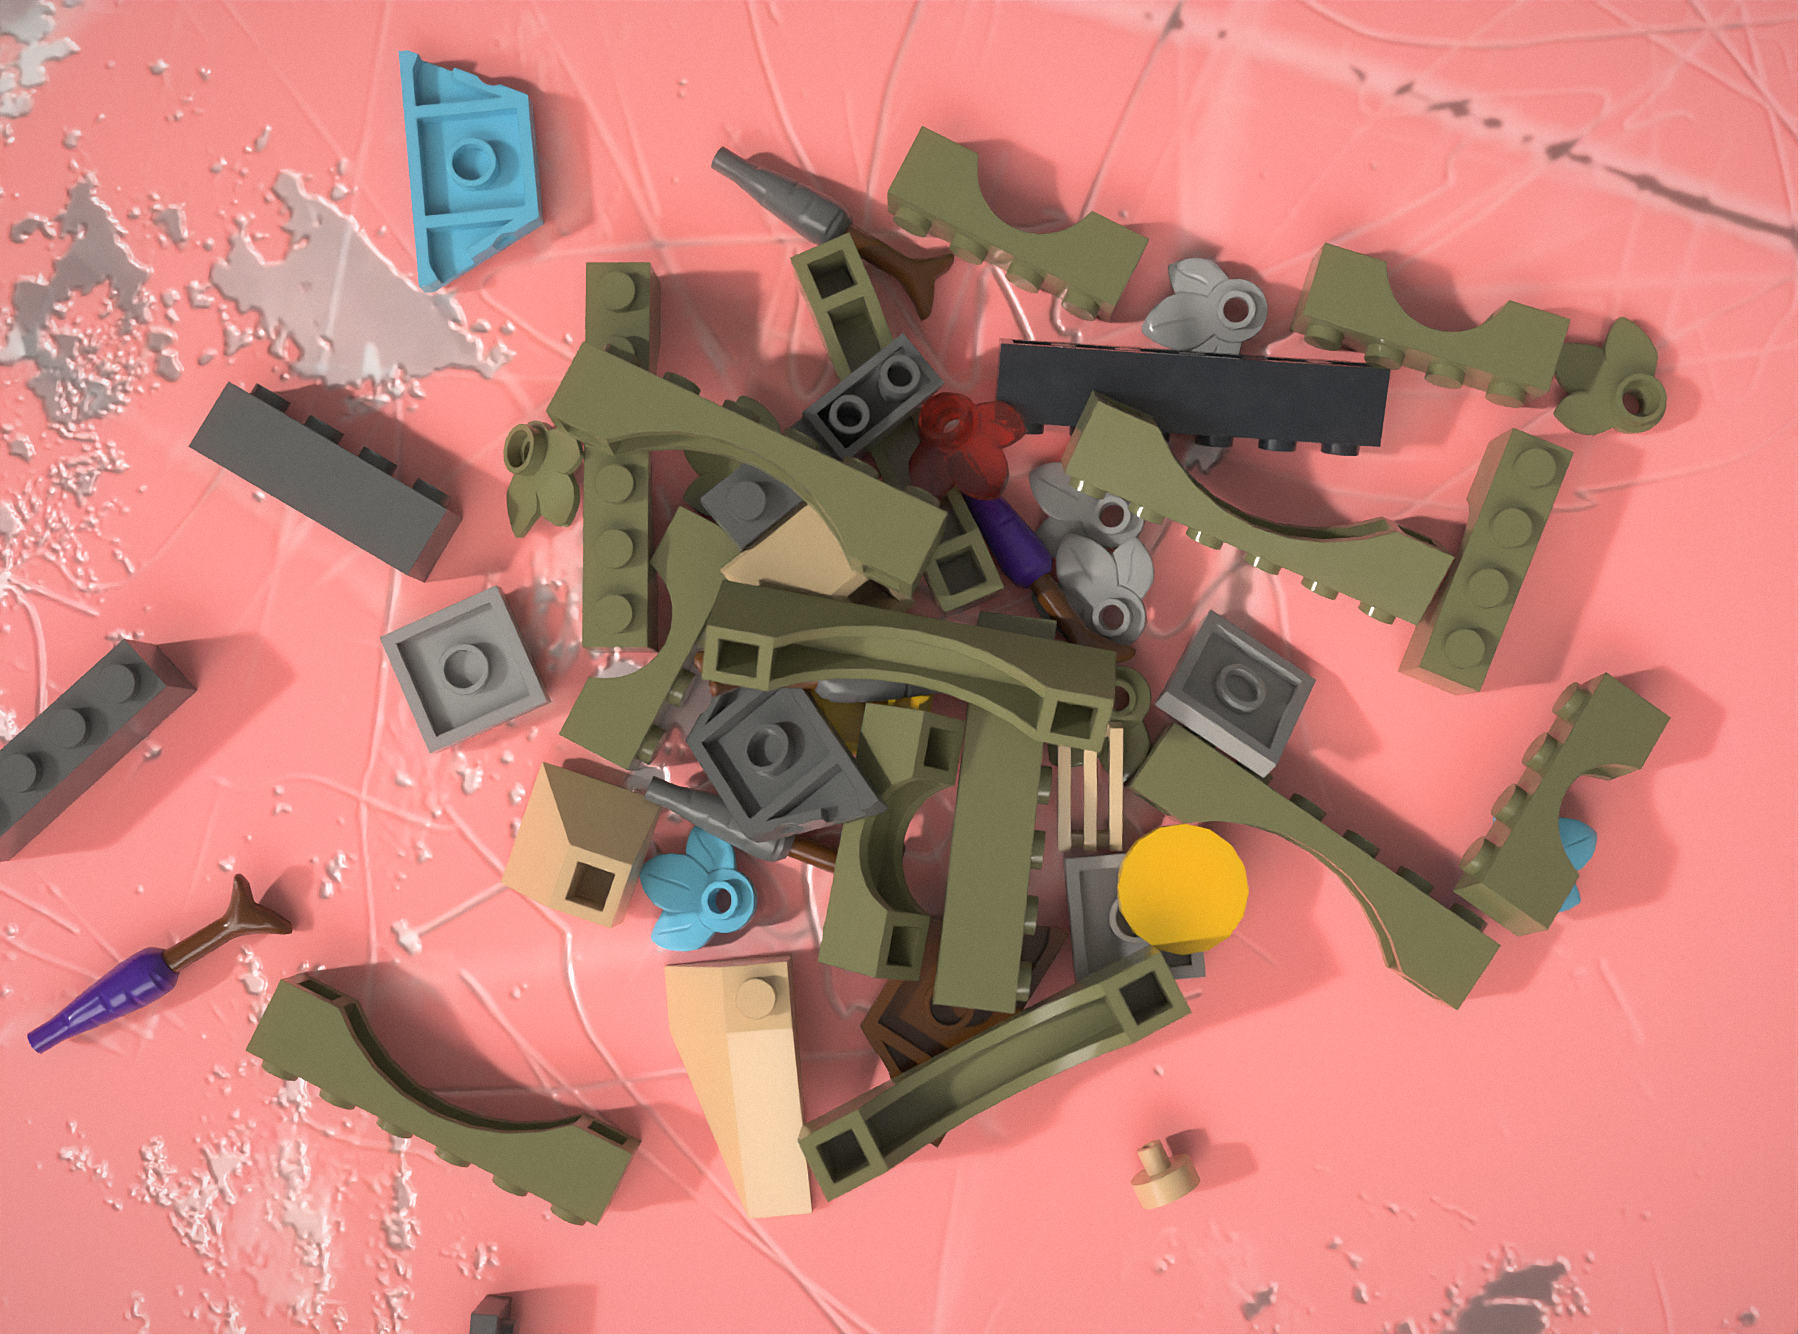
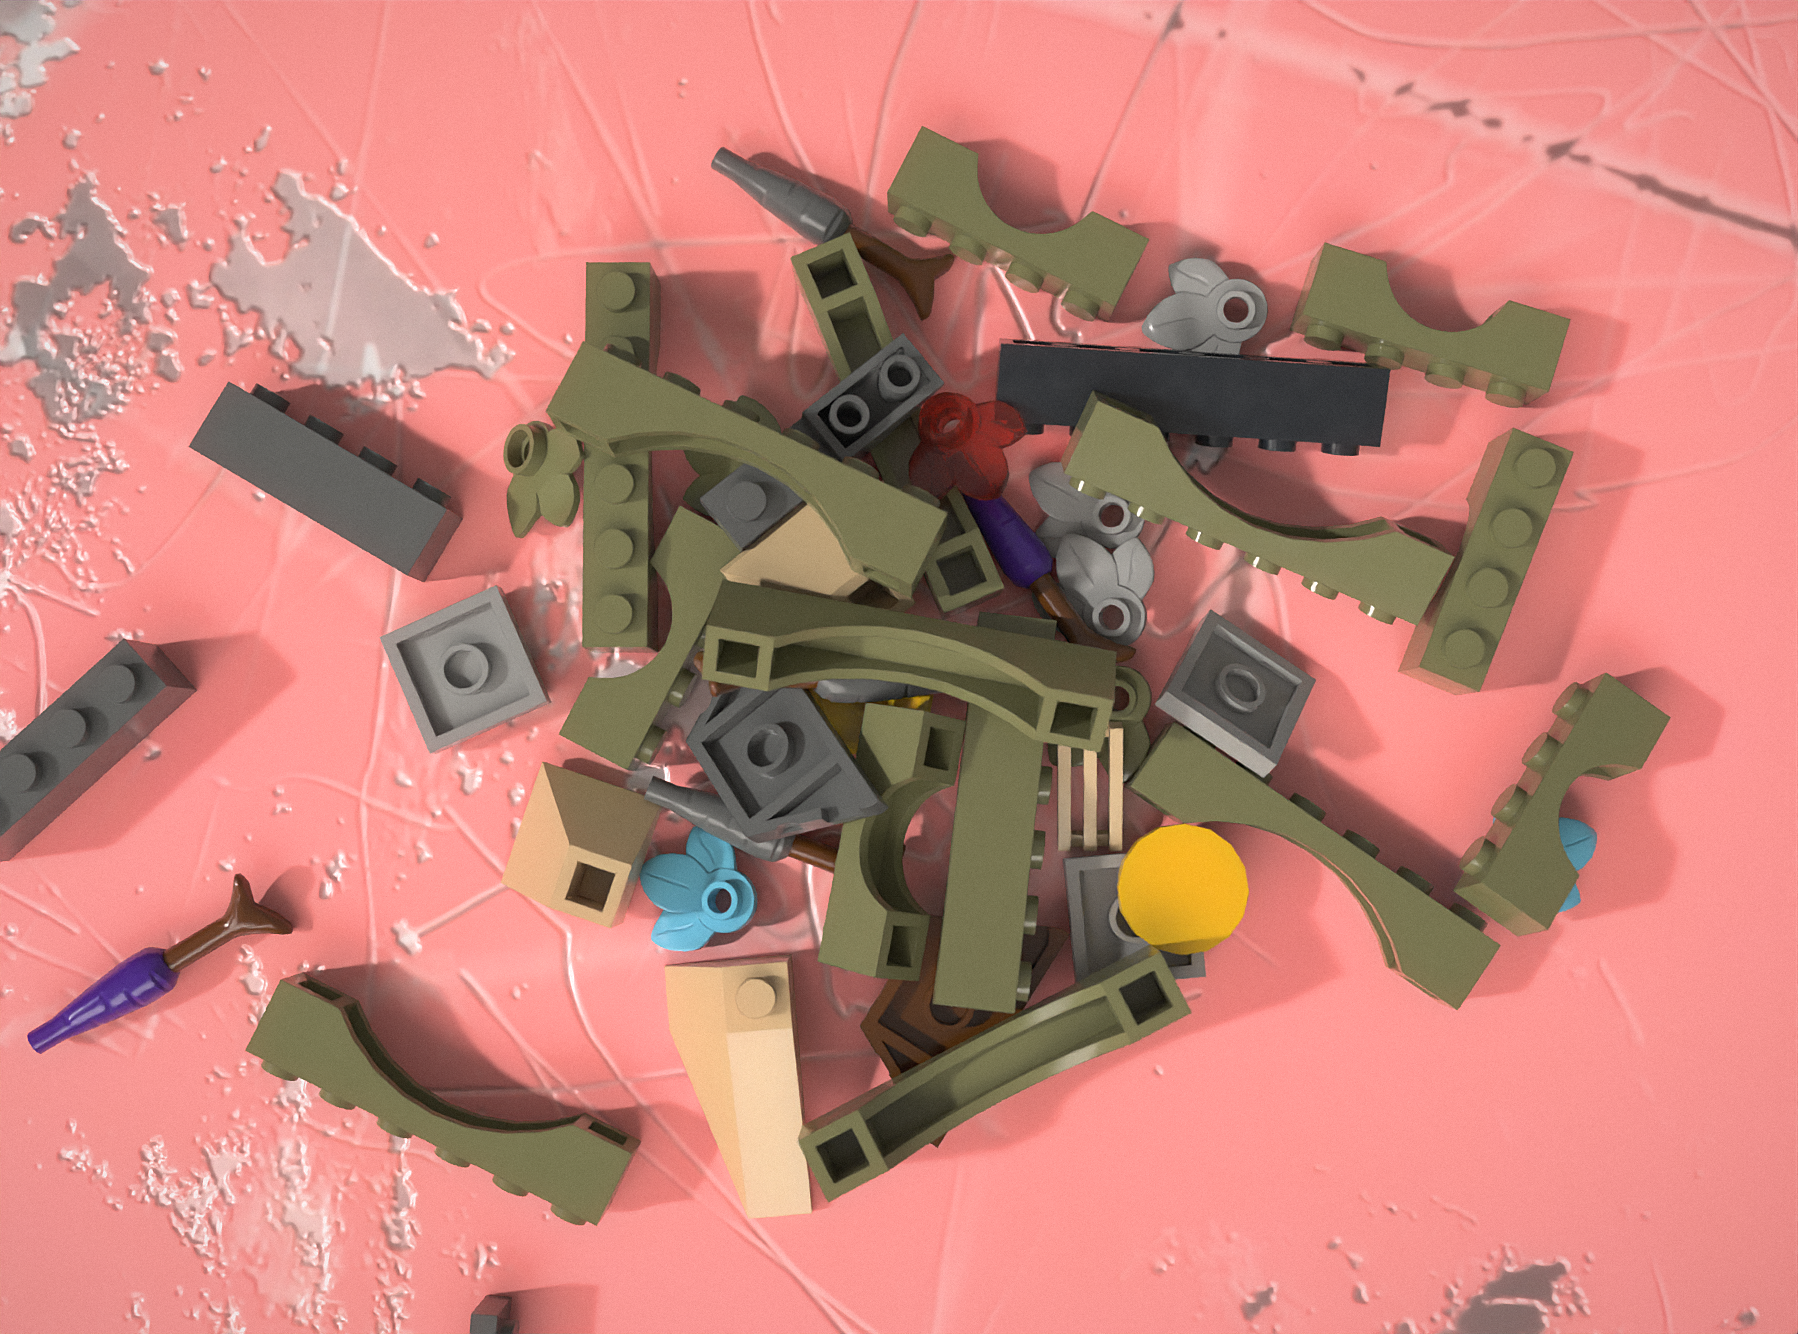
(467, 167): medium azure wing -> none
(1164, 1177): tan tile -> none
(1600, 378): olive plate -> none

